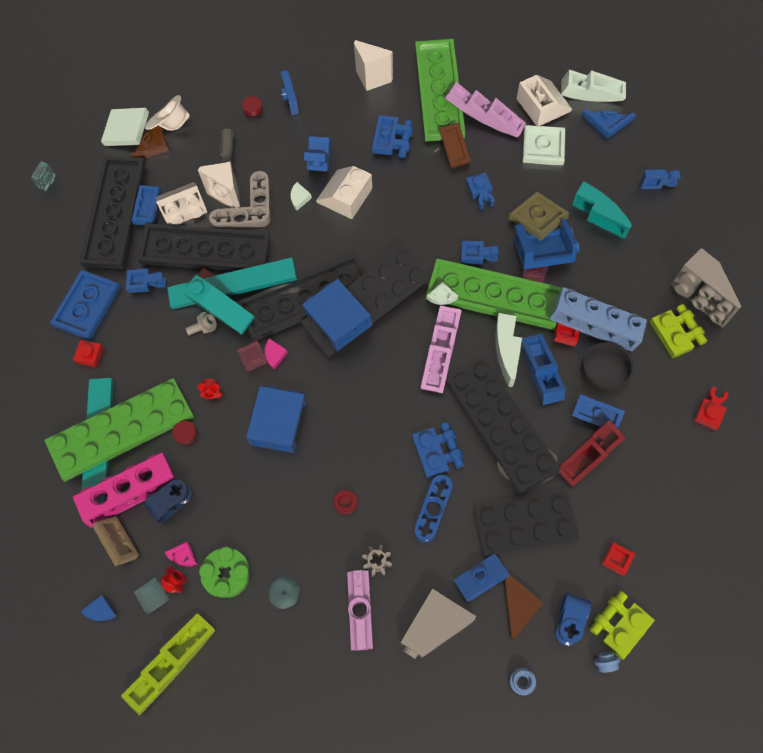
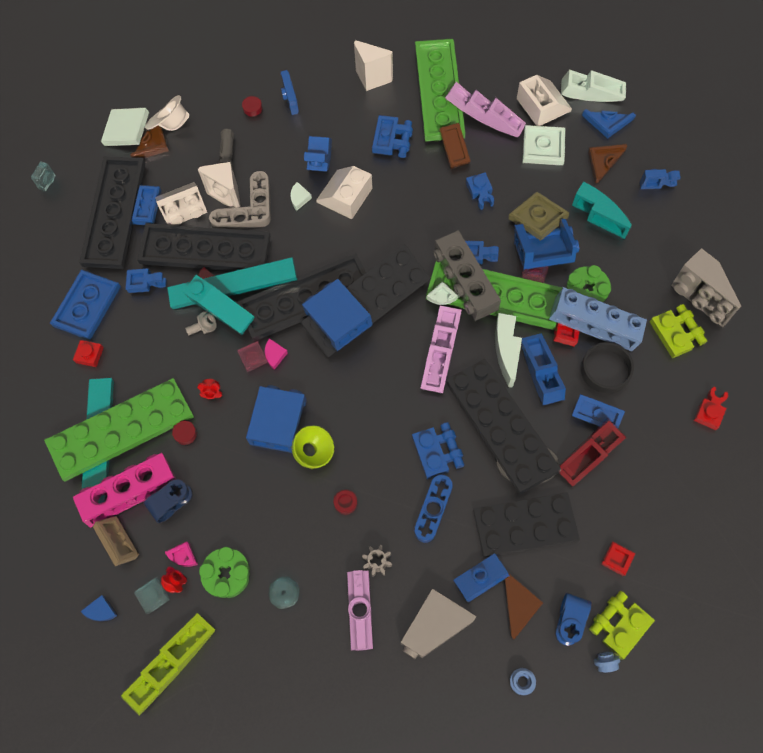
(321, 442): none -> lime piece
(455, 246): none -> dark grey brick
(590, 275): none -> bright green plate
(604, 158): none -> reddish brown tile

